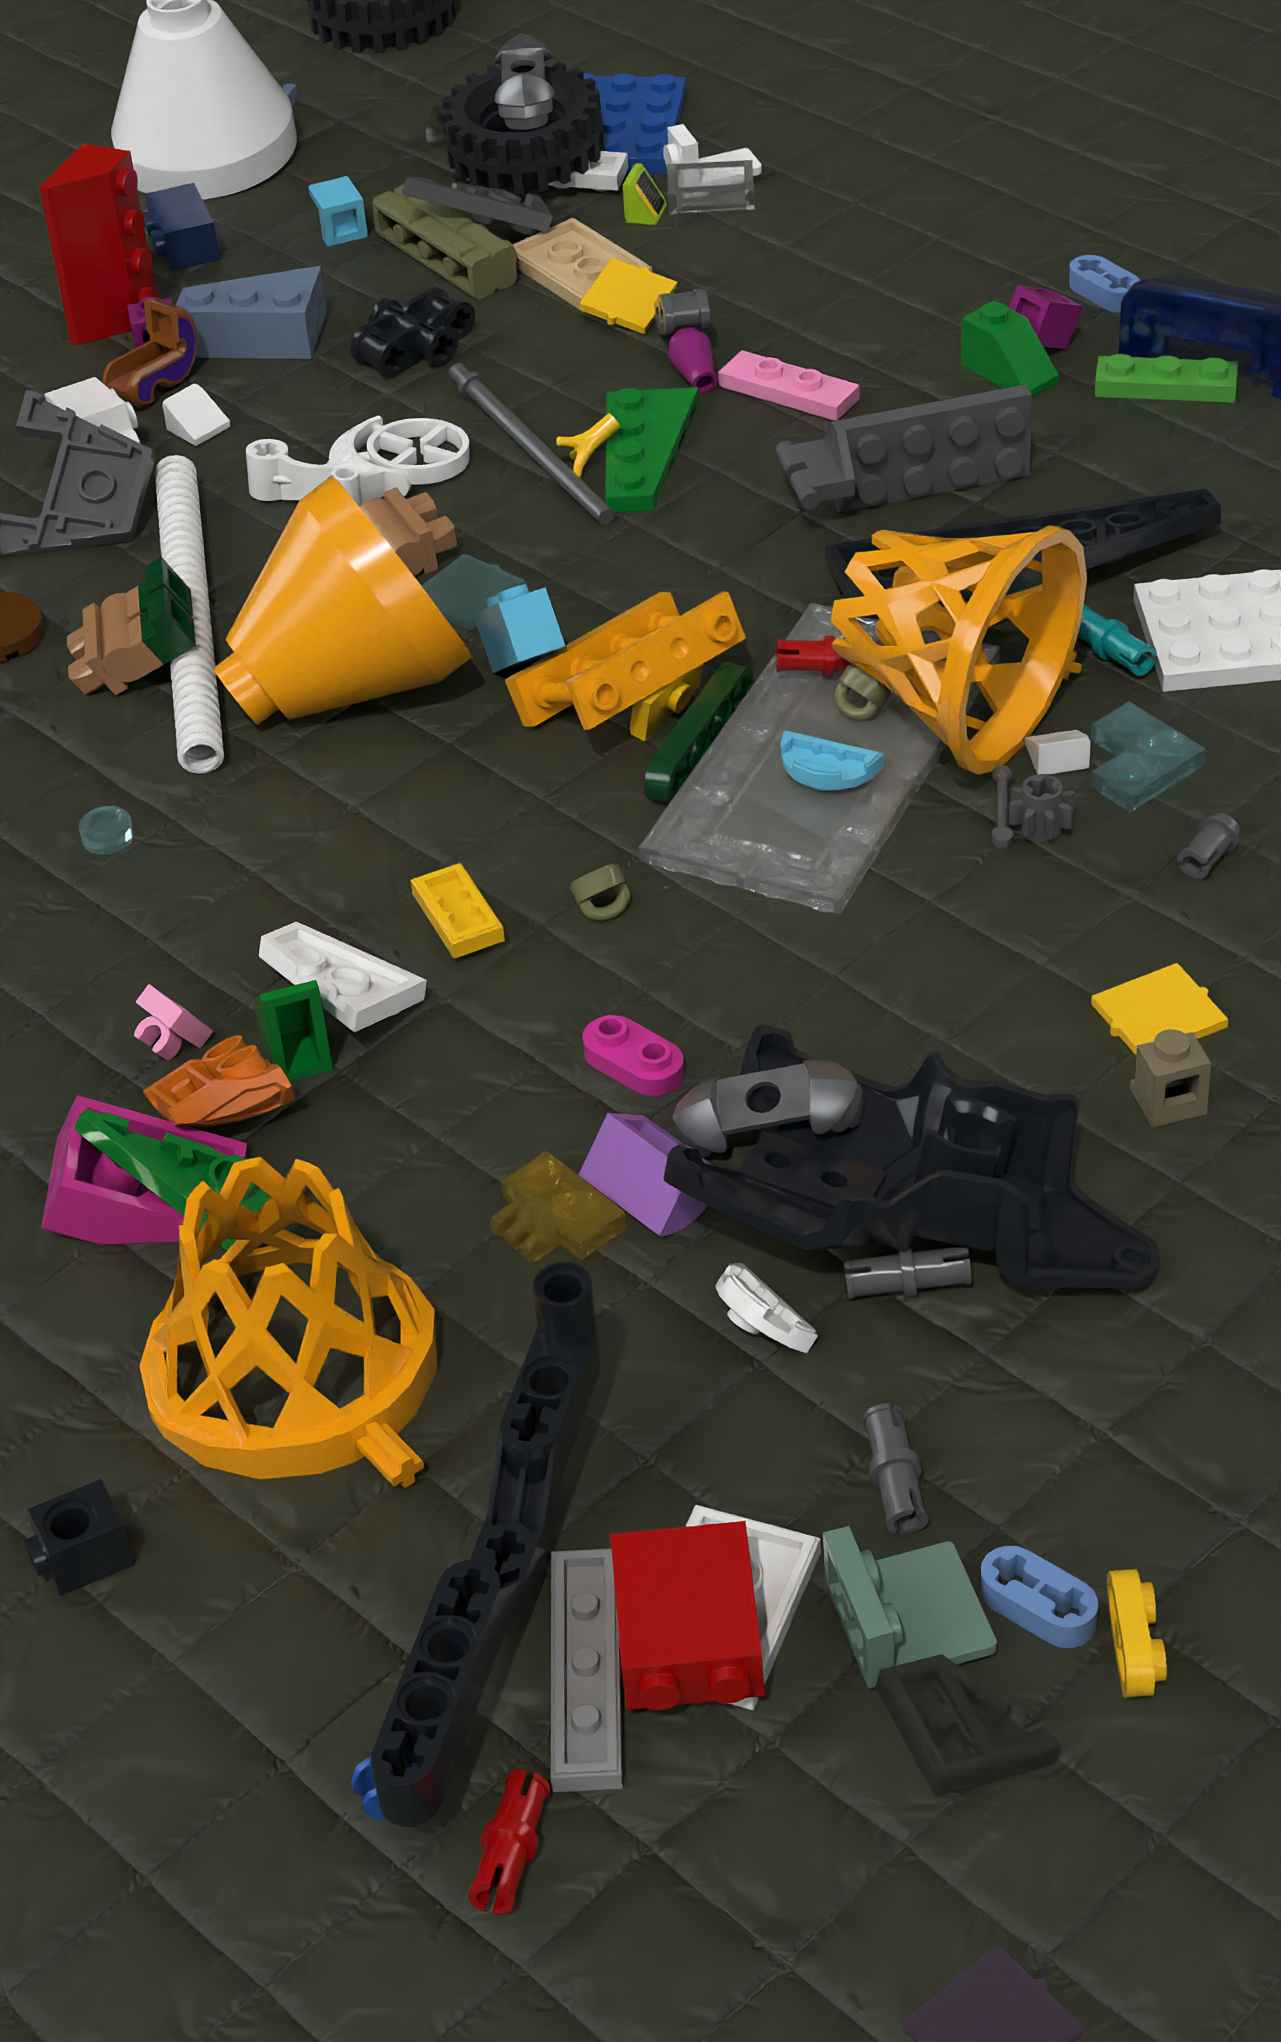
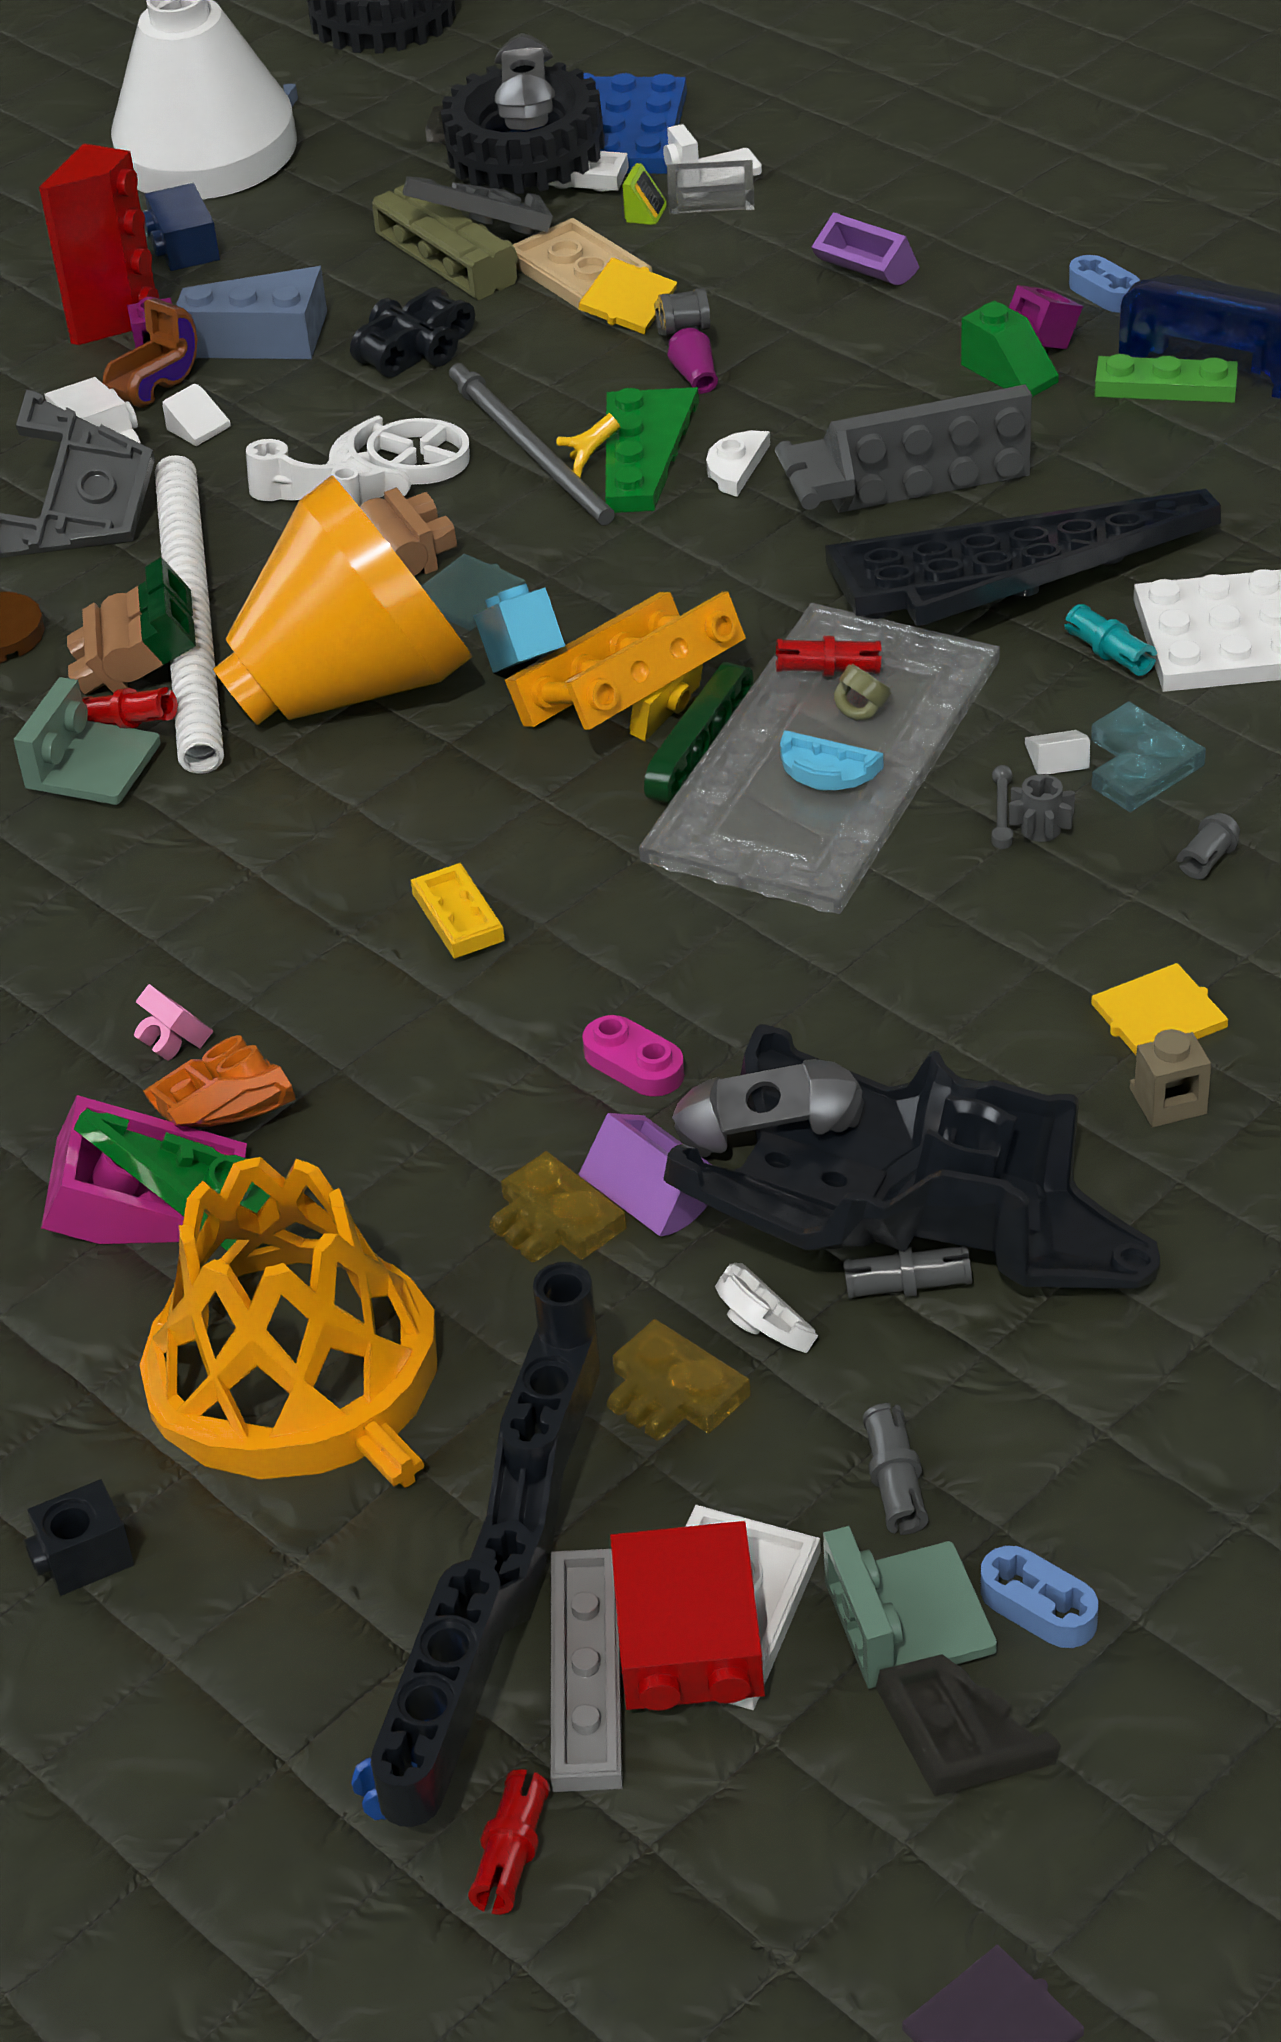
(77, 756): none -> sand green bracket
(106, 830): clear light blue tile -> none
(131, 708): none -> red pin
(294, 1030): green slope -> none
(339, 210): medium azure panel -> none
(350, 981): white wing -> none
(597, 884): olive tile -> none
(673, 1381): none -> clear yellow hinge
(735, 458): none -> white plate
(789, 385): bright pink plate -> none
(866, 249): none -> medium lavender brick
(937, 571): light orange piece -> none
(1130, 1611): yellow plate -> none

